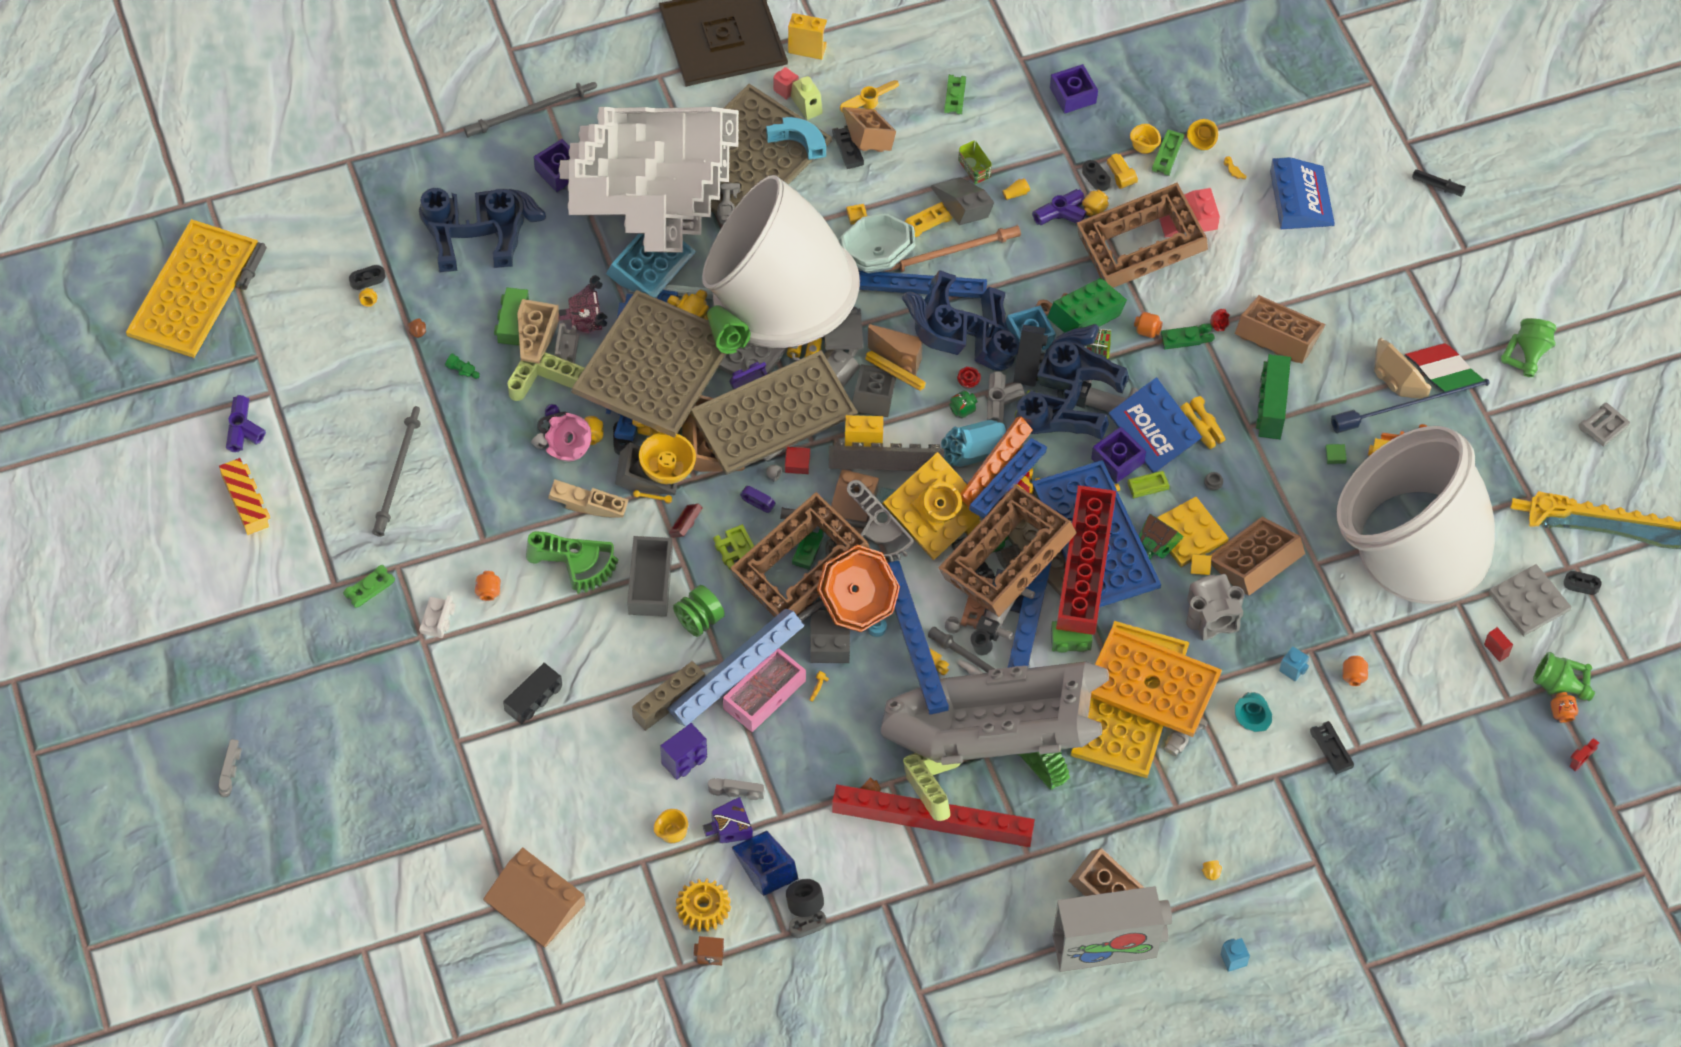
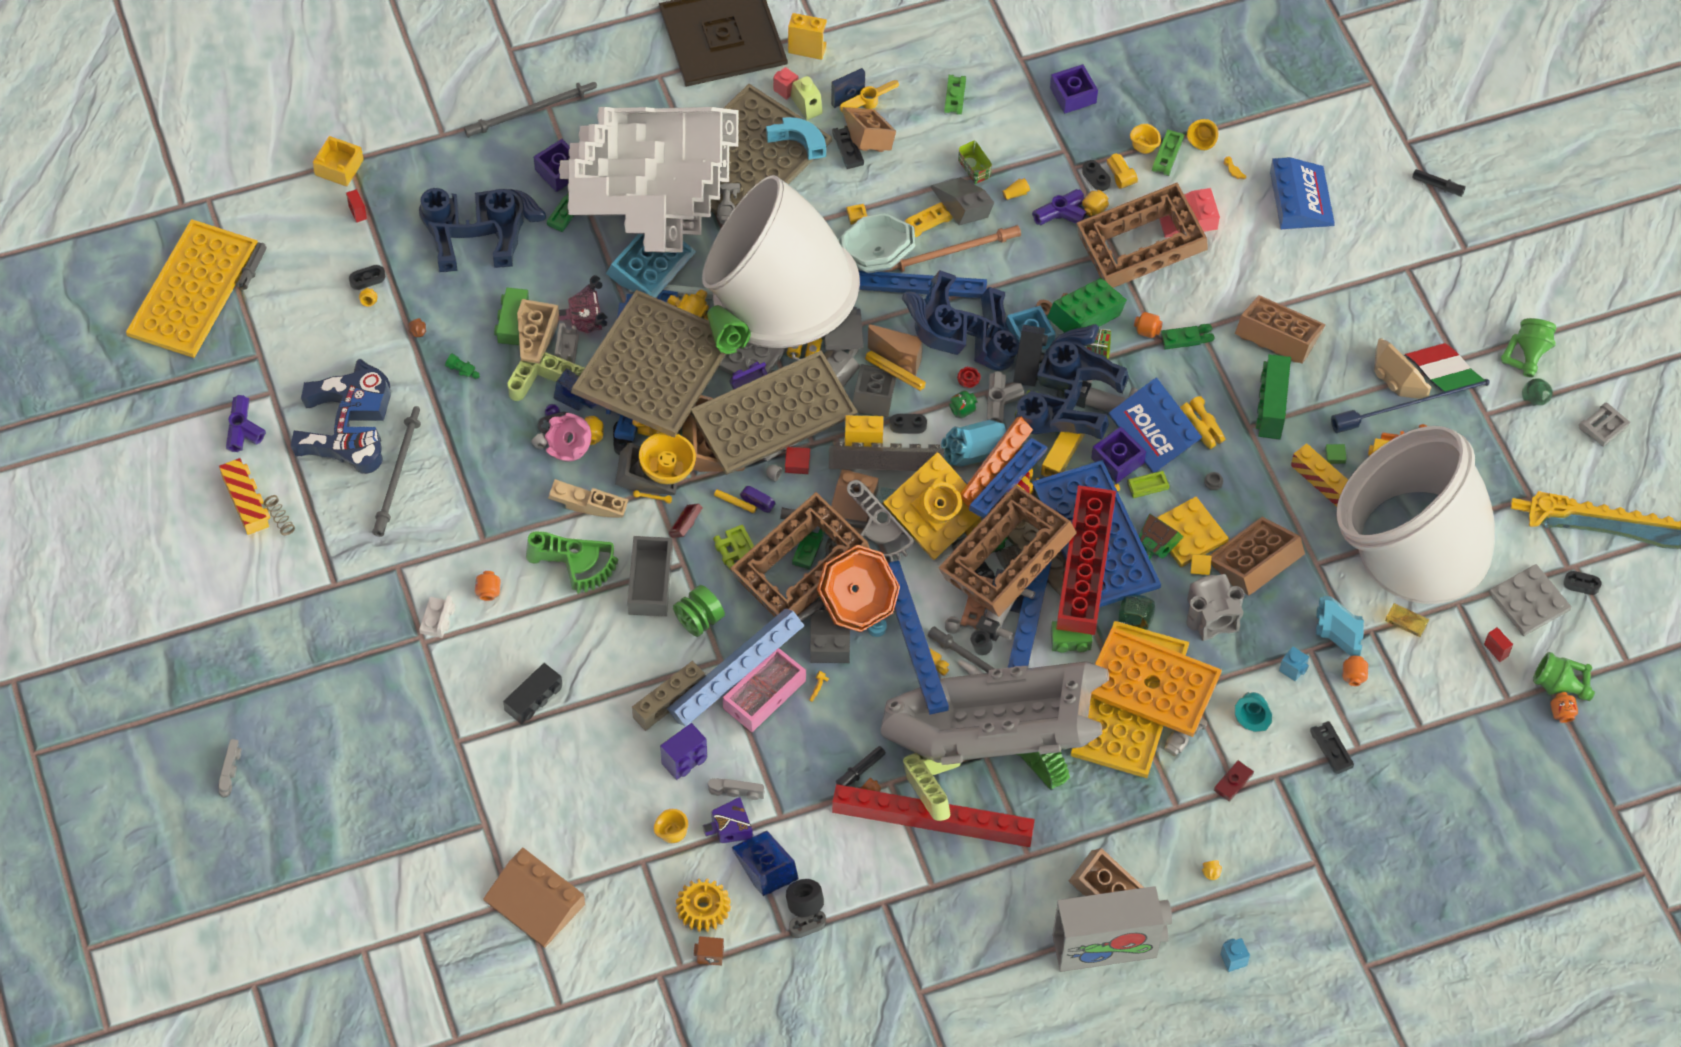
(274, 503): none -> dark tan piece
(338, 161): none -> yellow container
(356, 205): none -> red piece
(361, 398): none -> animal
(369, 586): bright green plate -> none
(560, 217): none -> green hinge
(563, 392): none -> clear blue torso
(735, 501): none -> yellow piece
(847, 87): none -> dark blue plate
(853, 774): none -> black axle
(908, 423): none -> black plate
(1061, 453): none -> yellow brick
(1137, 611): none -> clear green piece
(1219, 320): red plate -> none
(1233, 780): none -> dark red plate
(1319, 473): none -> yellow brick
(1339, 625): none -> medium azure brick
(1407, 620): none -> clear yellow plate
(1537, 392): none -> clear green hair
(1579, 757): red plate -> none

